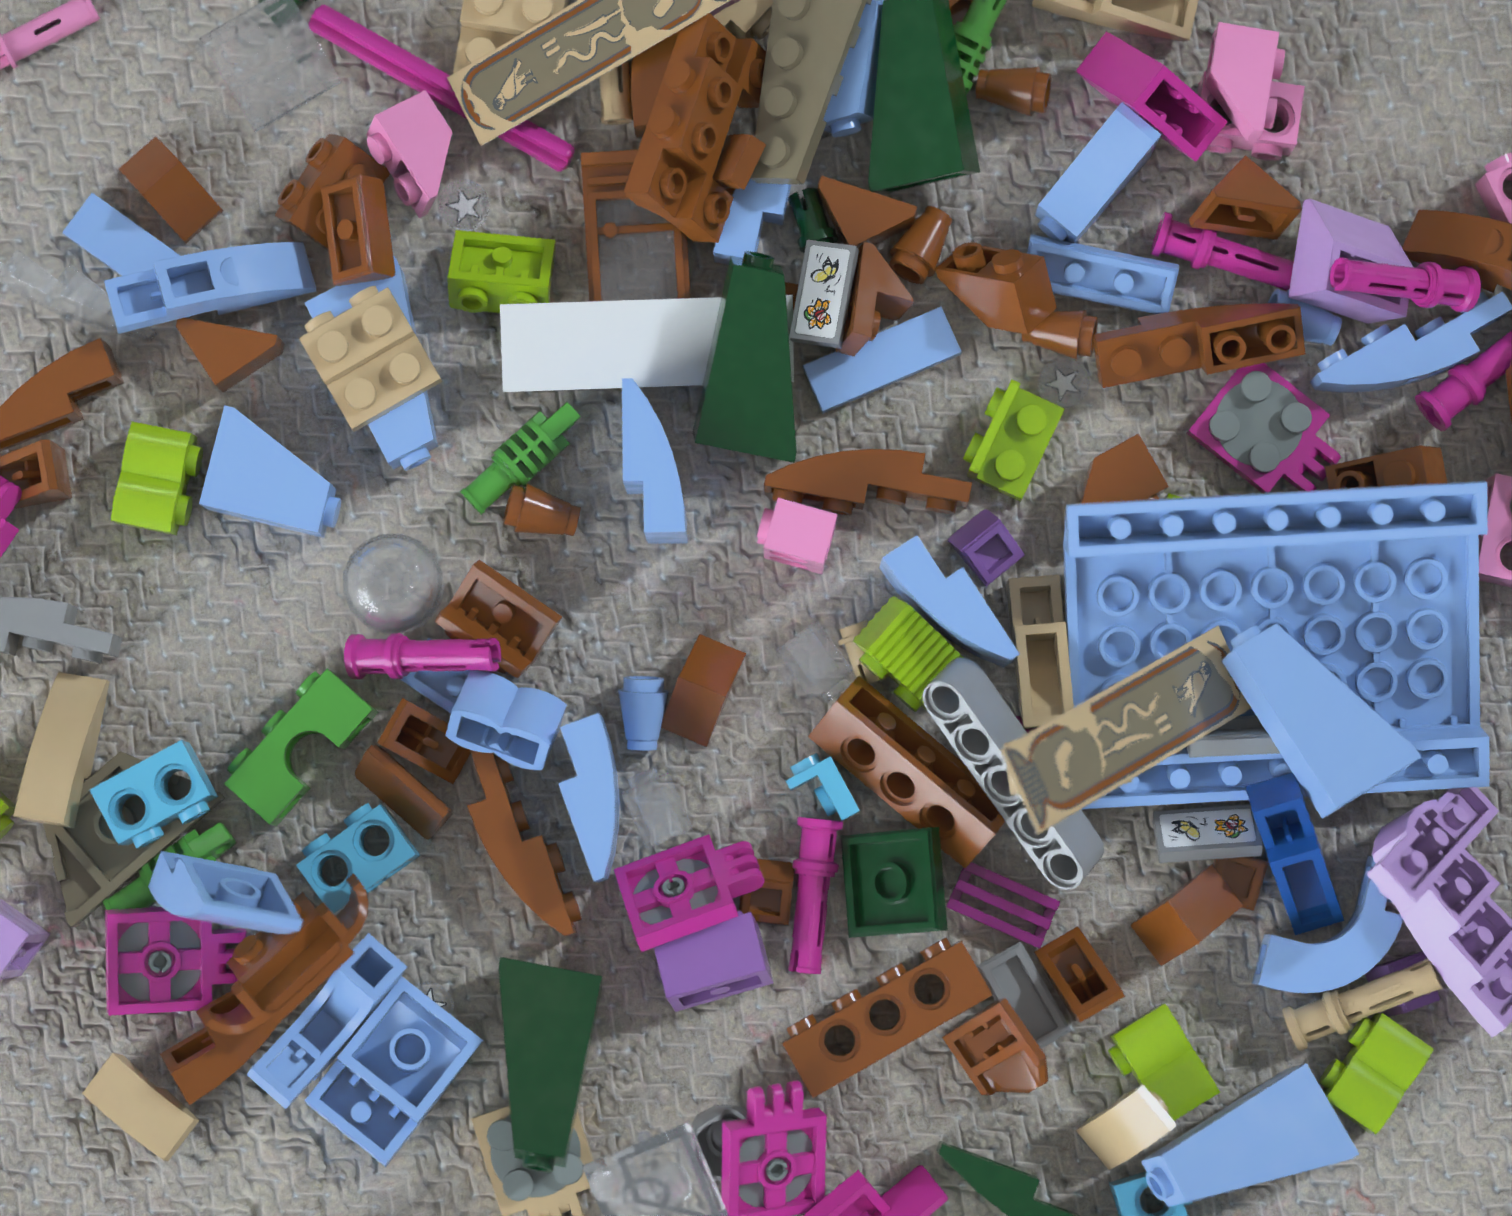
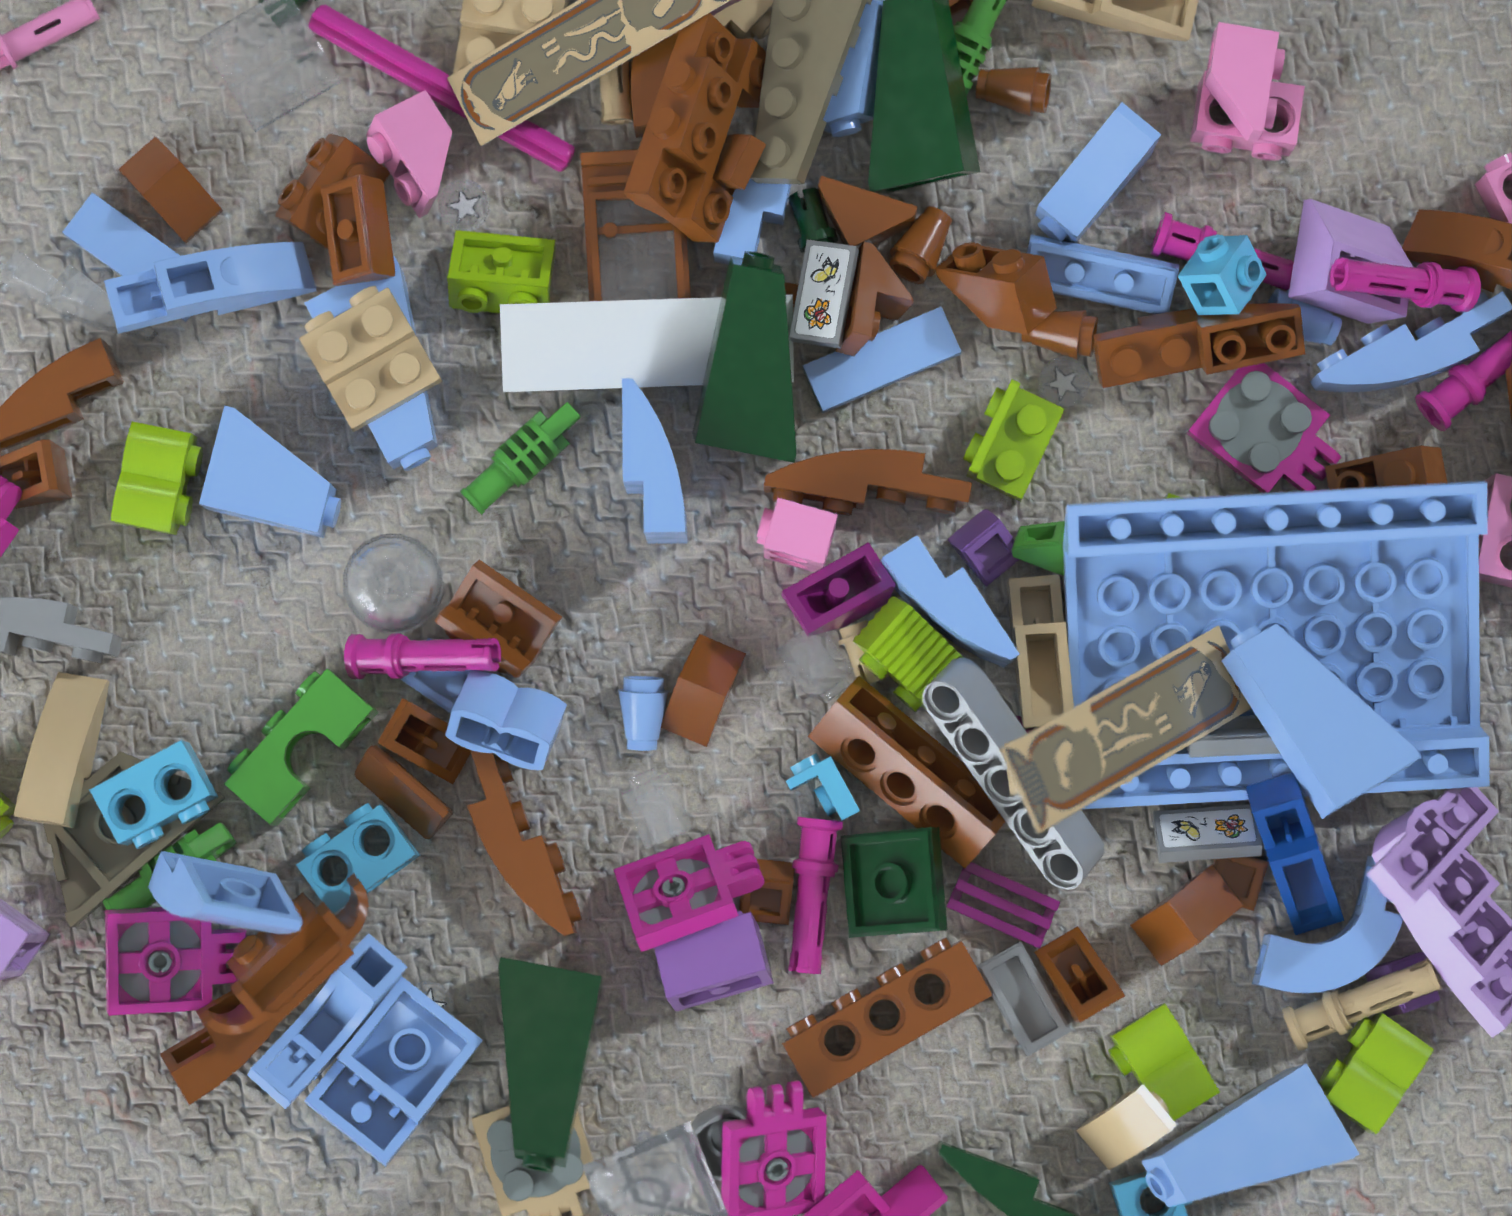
(140, 1107): tan slope -> none
(228, 351): dark orange slope -> none
(540, 512): dark orange cone -> none
(594, 793): light blue slope -> none
(840, 592): none -> magenta slope
(998, 1051): dark orange slope -> none
(1041, 545): none -> bright green slope
(1123, 475): dark orange slope -> none
(1153, 94): dark pink slope -> none
(1222, 275): none -> medium azure brick
(1247, 204): dark orange slope -> none

